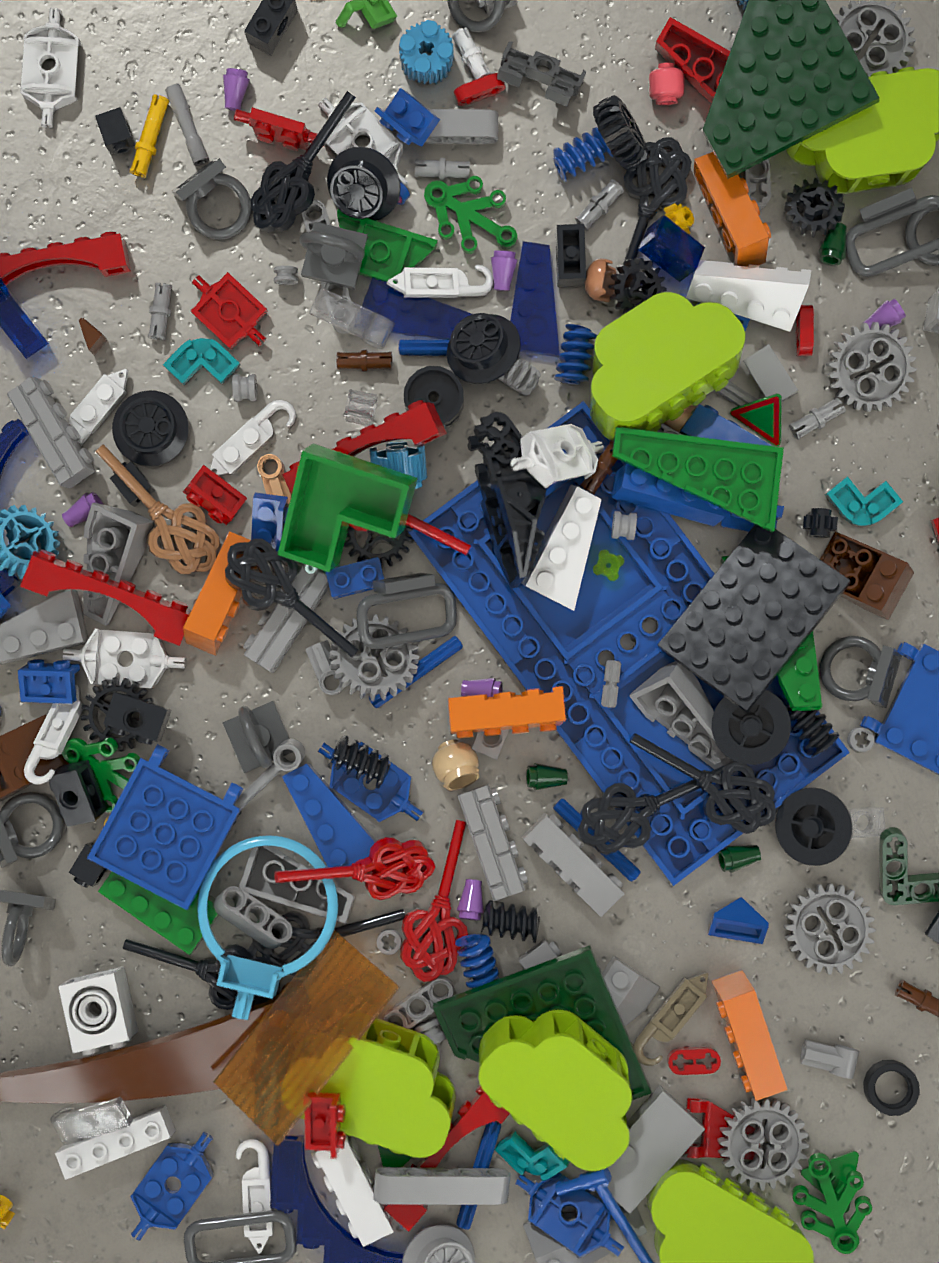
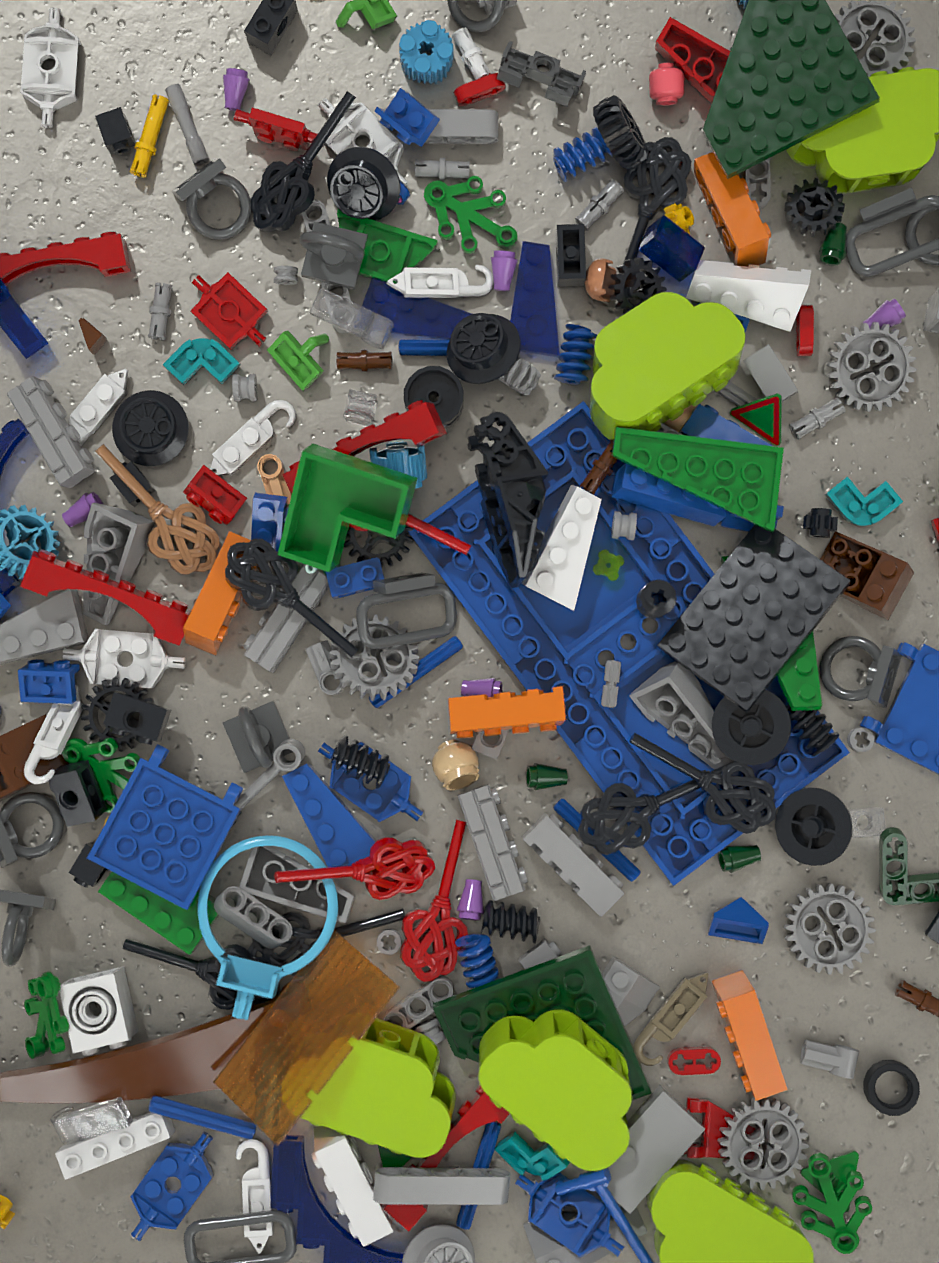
(49, 1016): none -> green plant
(202, 1117): none -> blue axle
(296, 357): none -> bright green plate
(324, 1122): red bracket -> none
(546, 460): white plate -> none
(667, 599): none -> black piece

